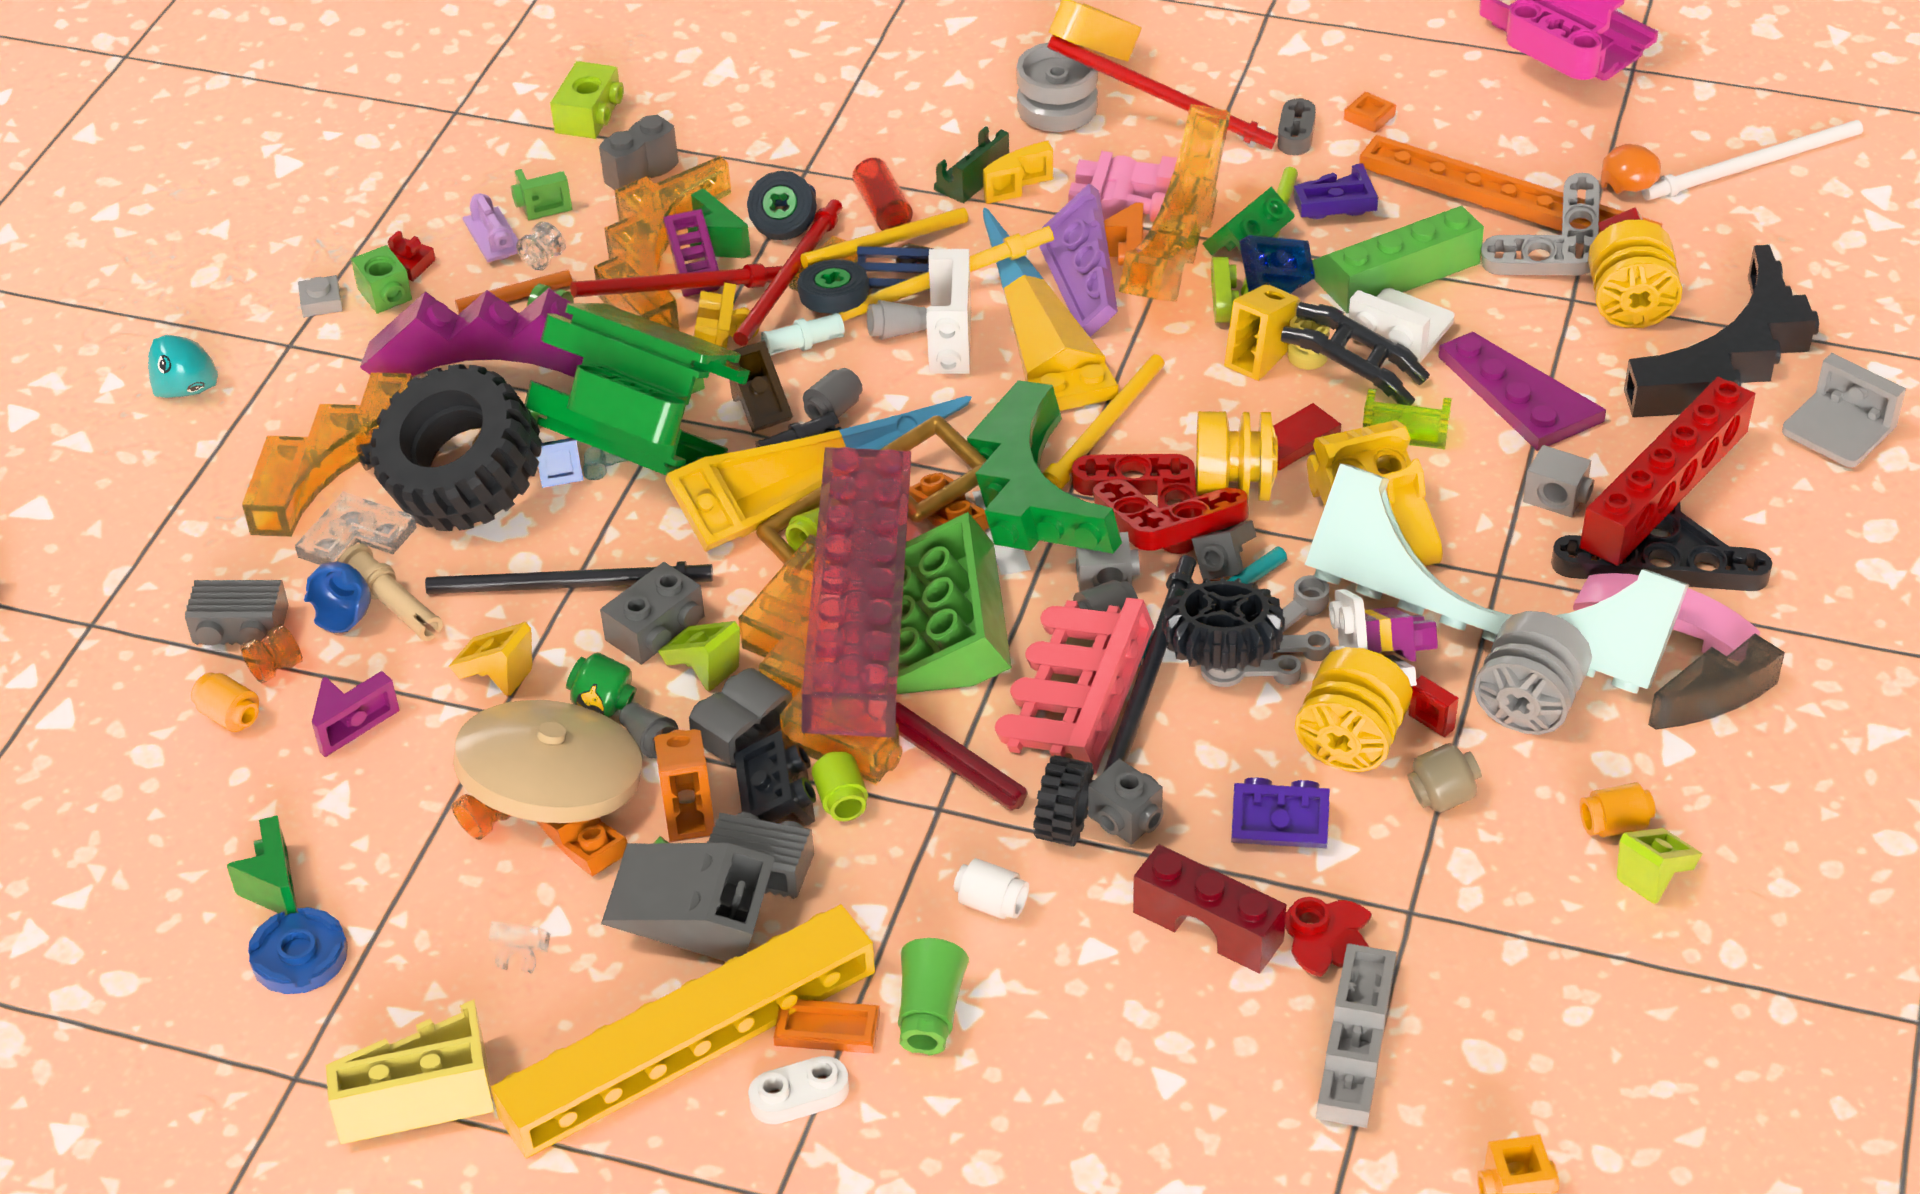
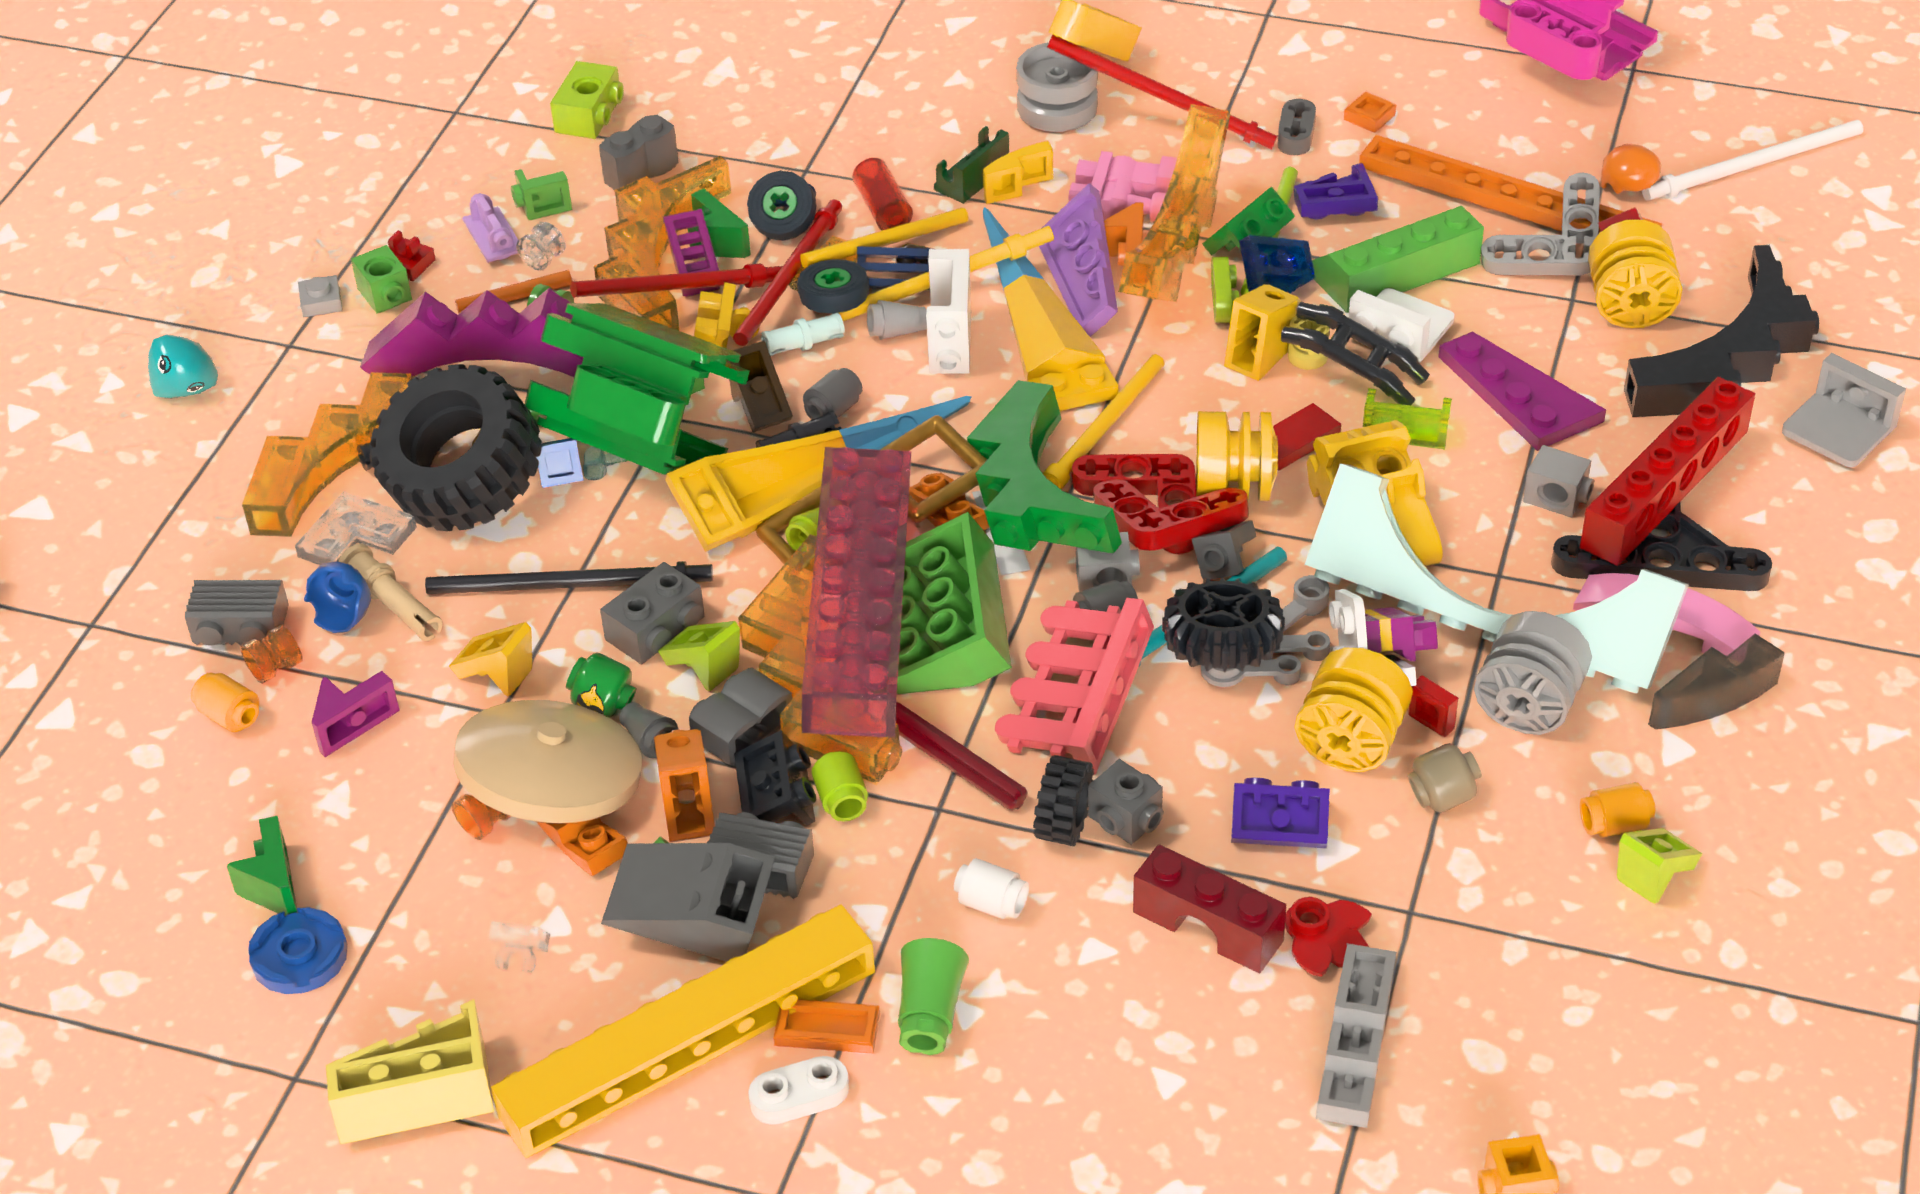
(1149, 668): black bar -> none

